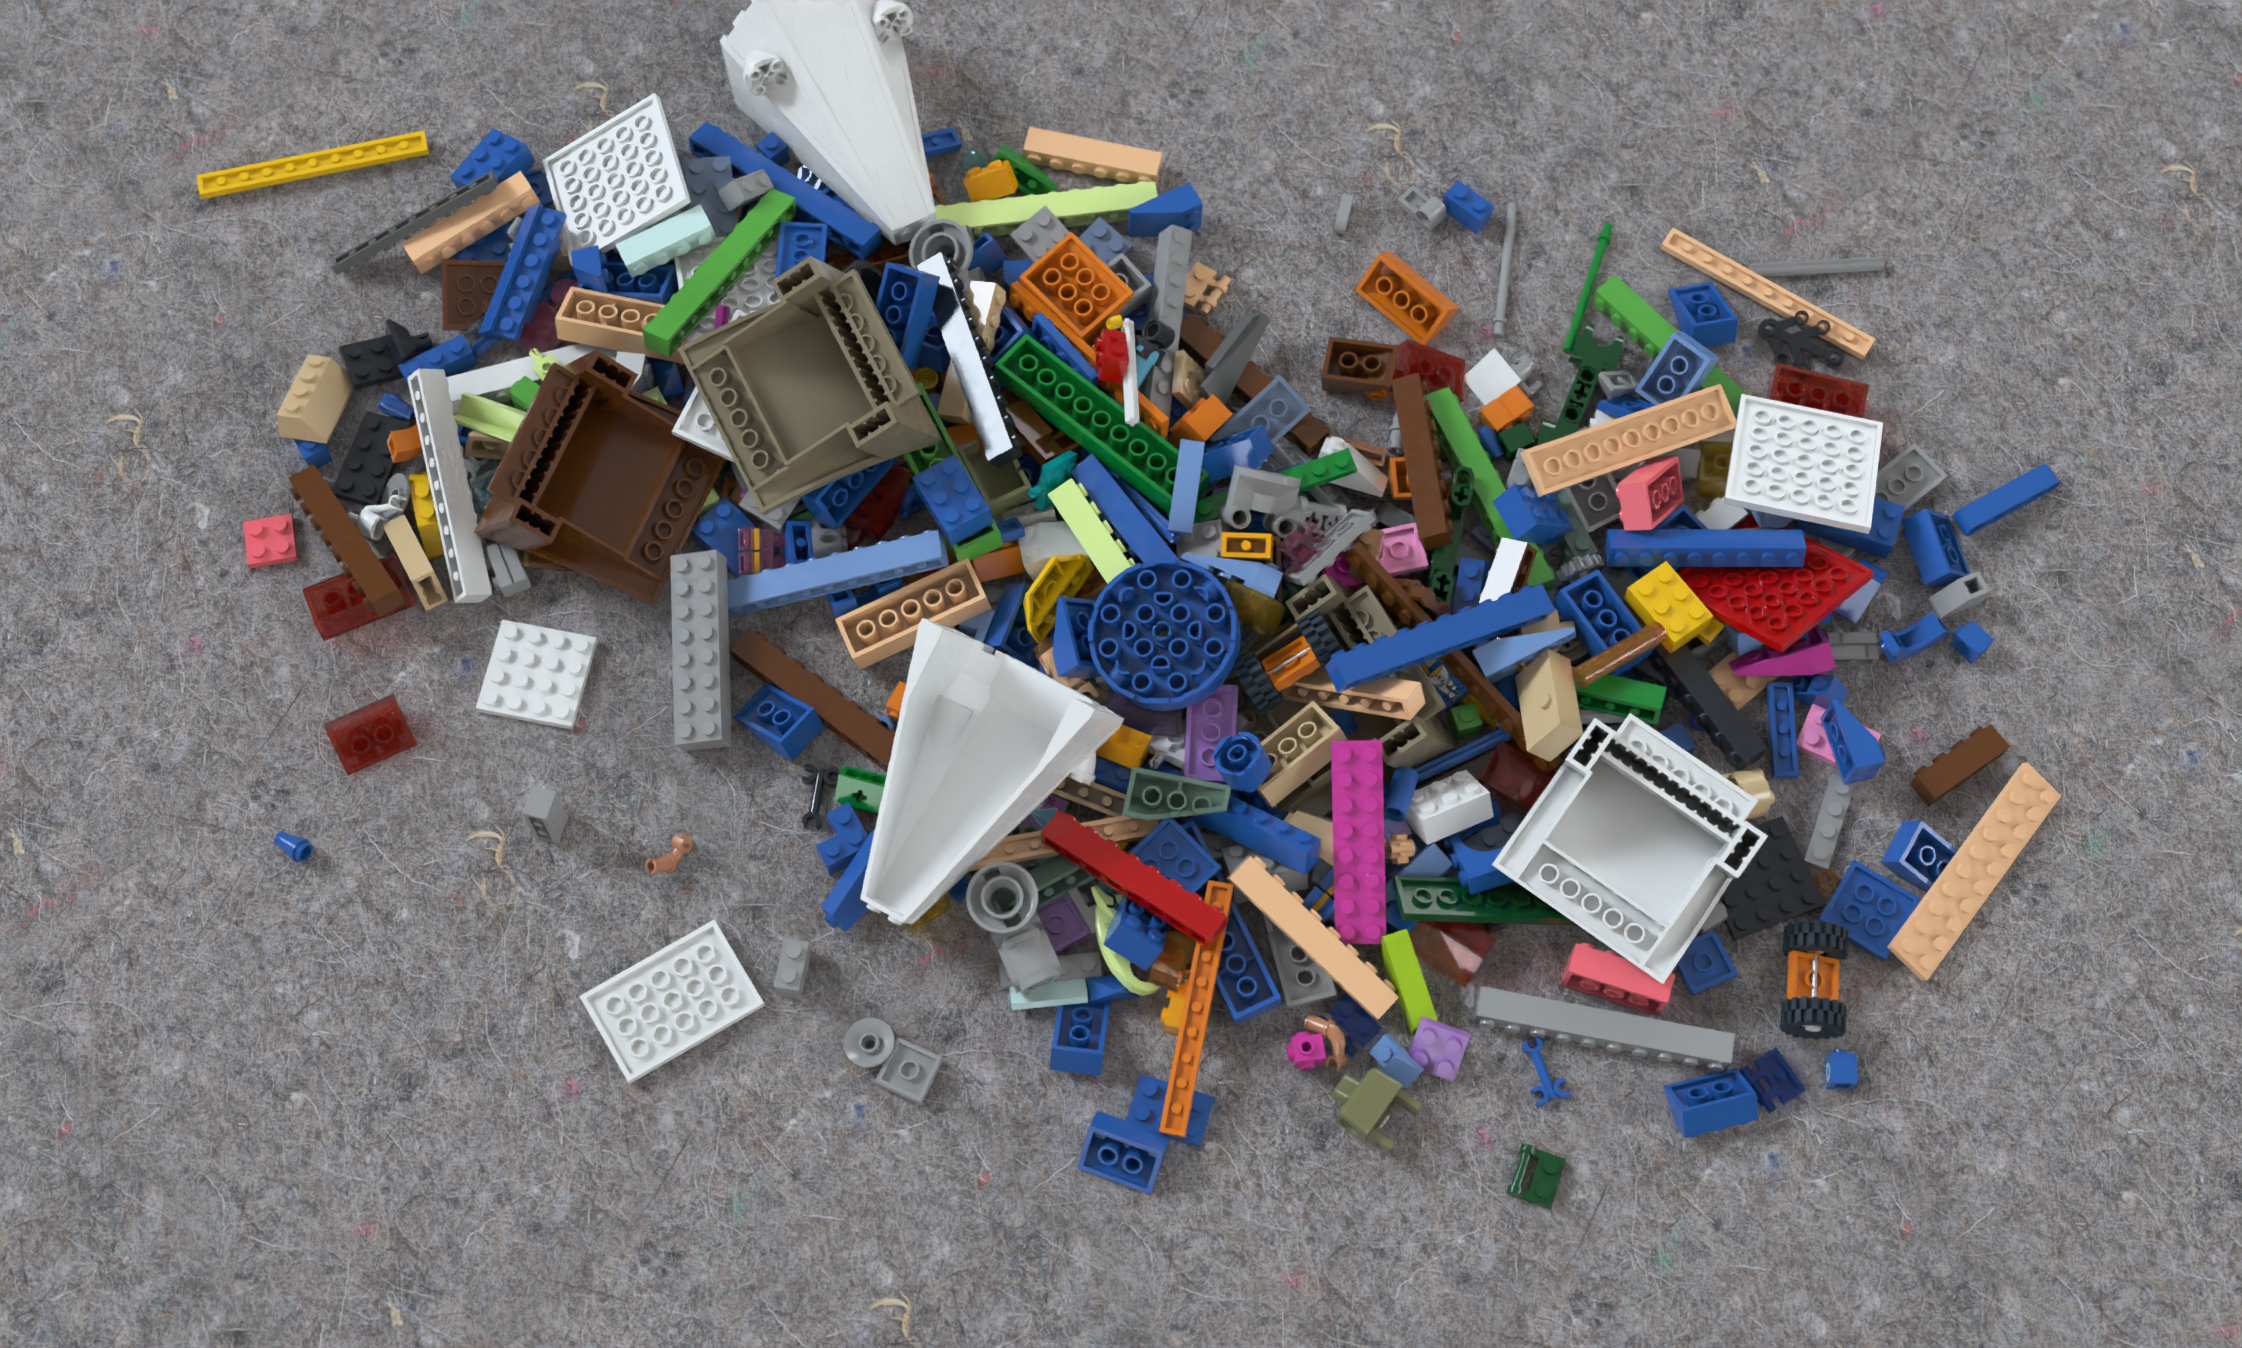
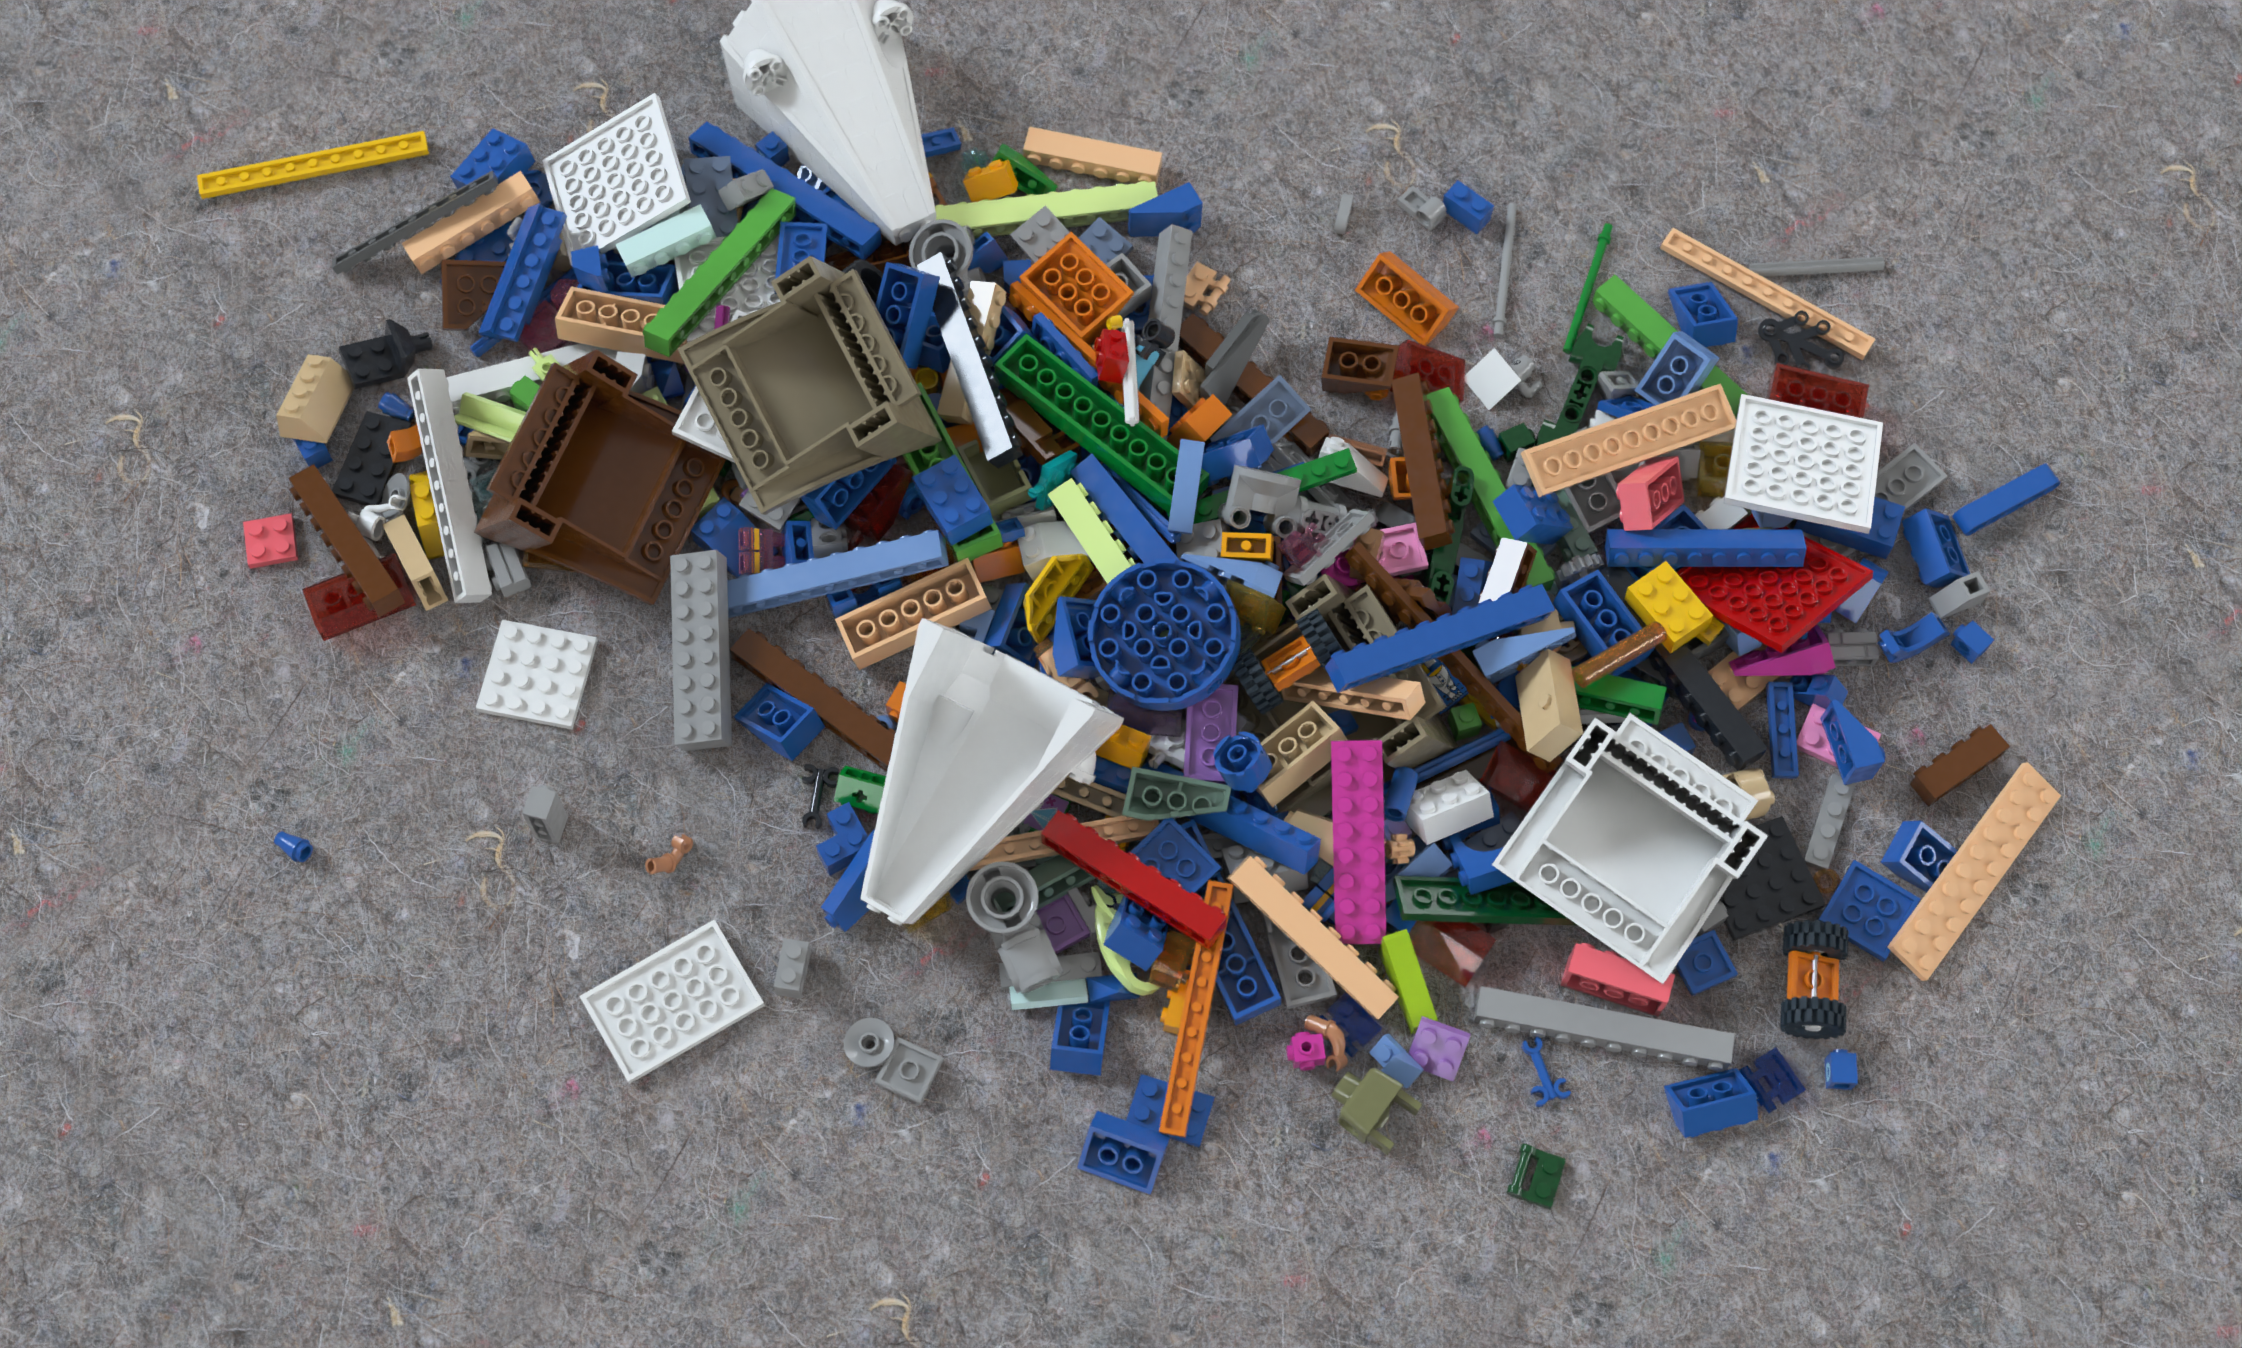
(370, 734): clear red slope -> none
(452, 356): blue brick -> none
(1507, 410): orange brick -> none

